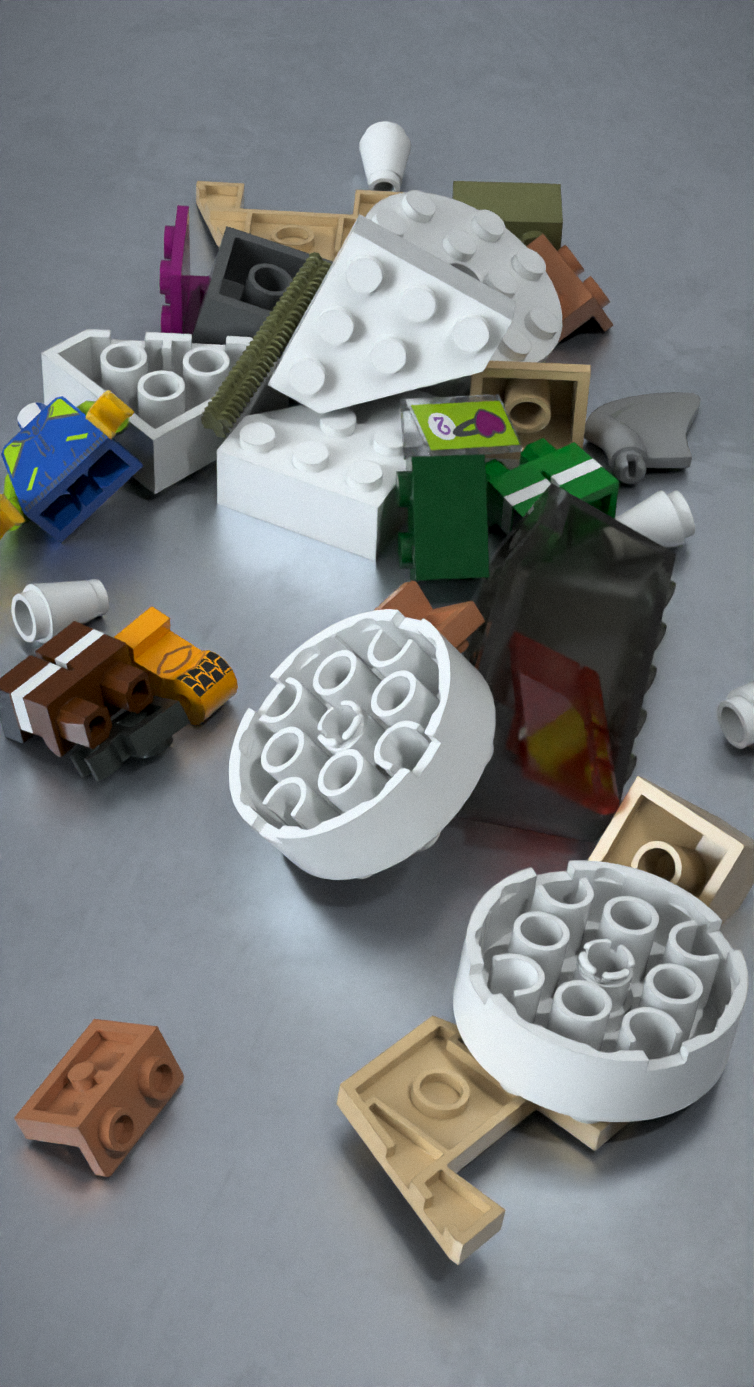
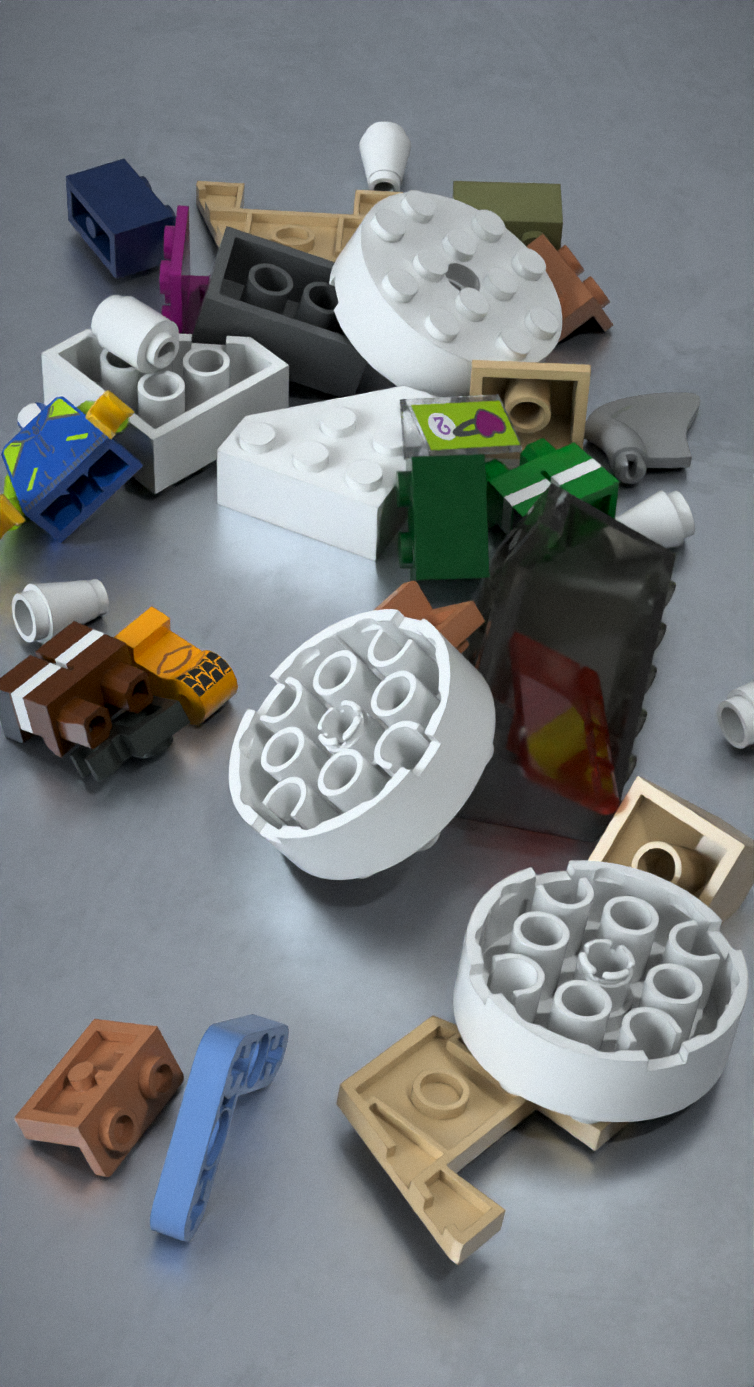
(118, 217): none -> dark blue brick
(136, 333): none -> white brick
(229, 1062): none -> medium blue beam
(264, 348): olive axle -> none
(389, 324): white brick -> none

